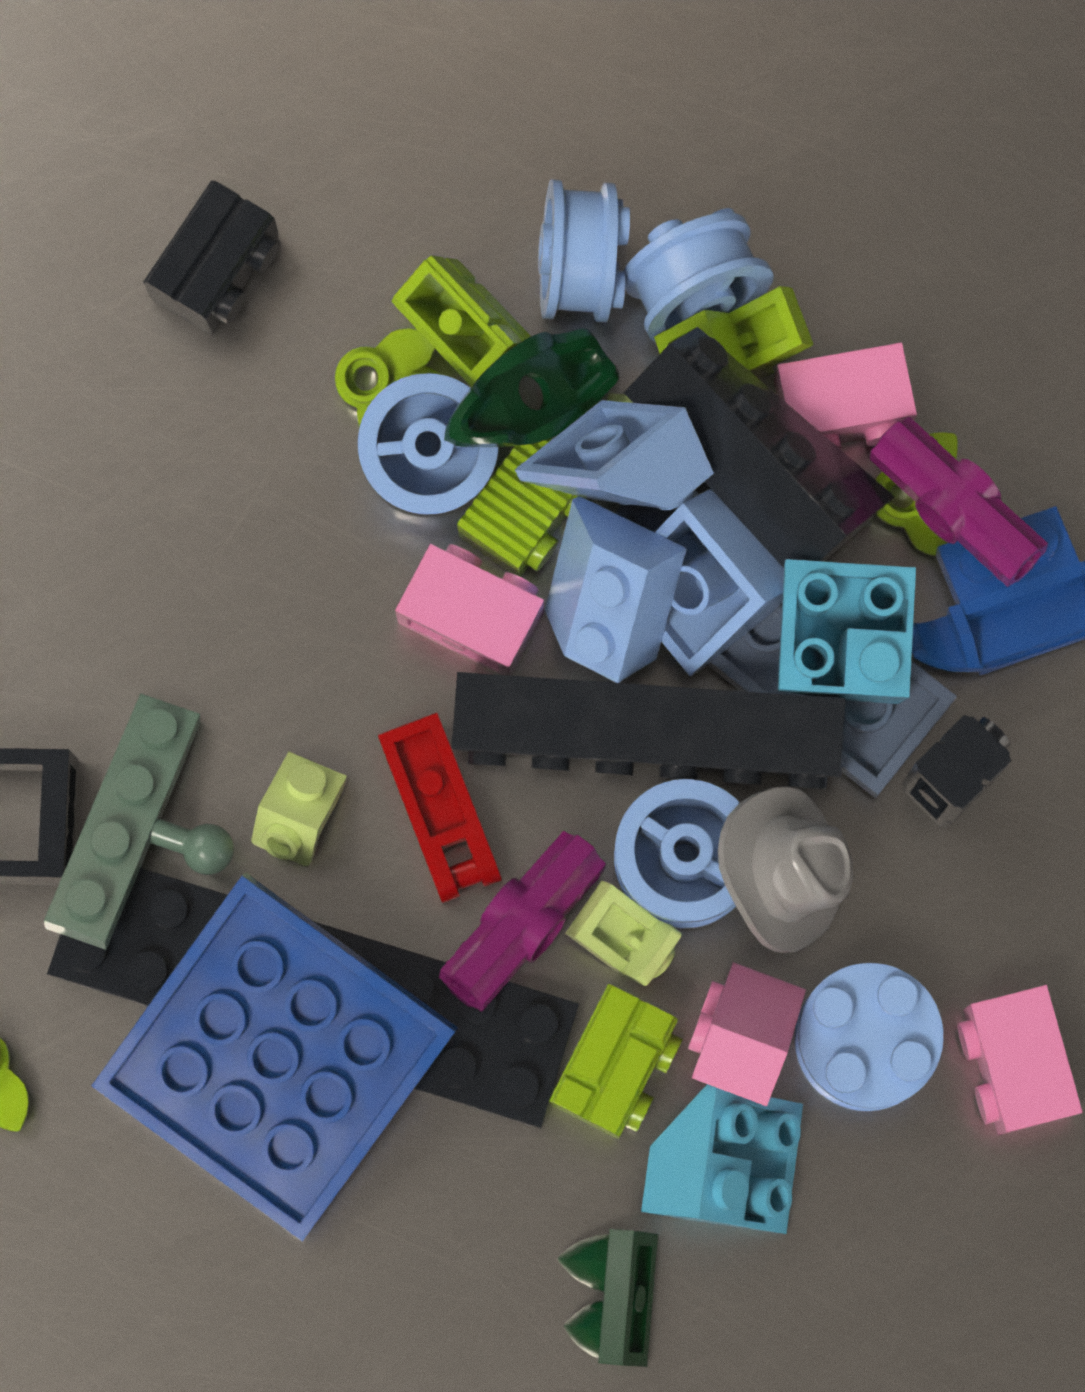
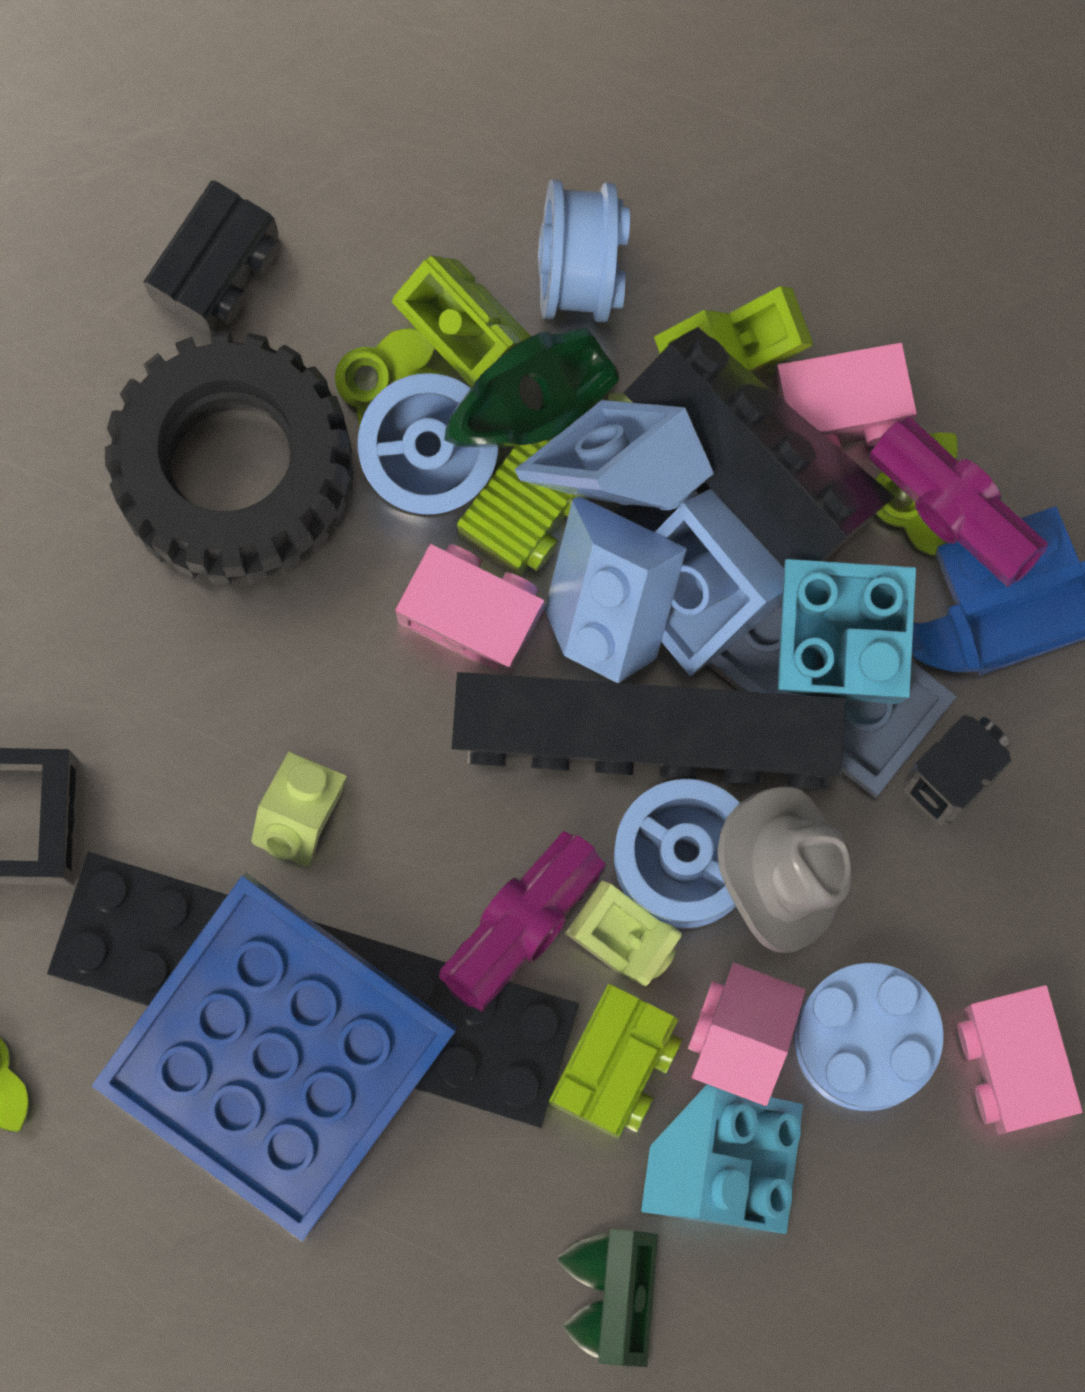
(128, 820): sand green plate -> none
(216, 380): none -> black tyre
(438, 804): red plate -> none
(696, 270): light blue wheel -> none

